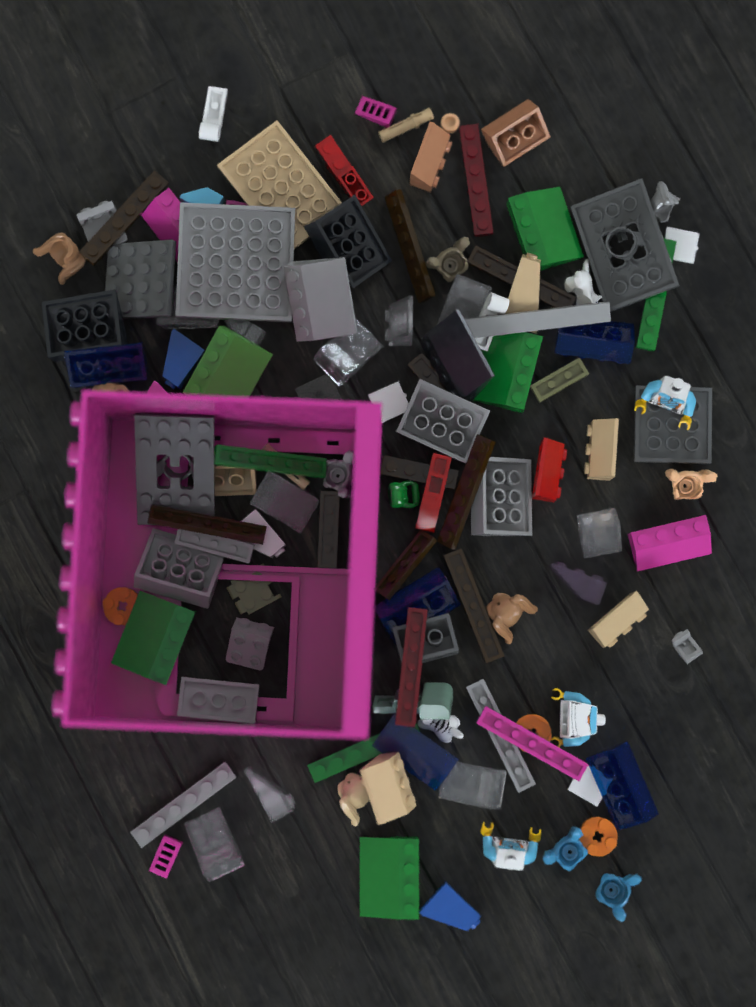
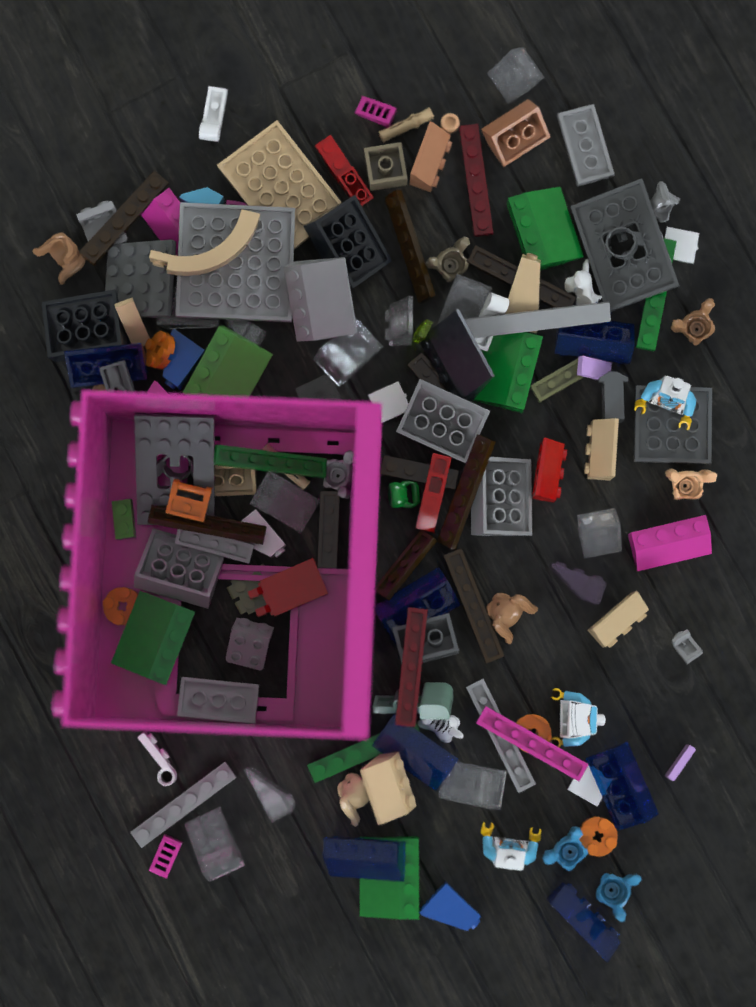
(117, 376): none -> dark grey piece
(123, 519): none -> bright green plate
(132, 321): none -> tan tile
(159, 350): none -> orange plate
(160, 756): none -> white plate
(188, 507): none -> orange plate
(215, 258): none -> tan arch
(289, 589): none -> red tile
(365, 858): none -> clear blue slope
(385, 166): none -> dark tan brick
(422, 331): none -> clear neon green tile
(515, 74): none -> clear slope
(584, 921): none -> clear blue slope
(585, 145): none -> light grey plate
(592, 367): none -> lavender tile
(613, 395): none -> dark grey piece
(680, 762): none -> lavender tile
(696, 319): none -> medium nougat hair

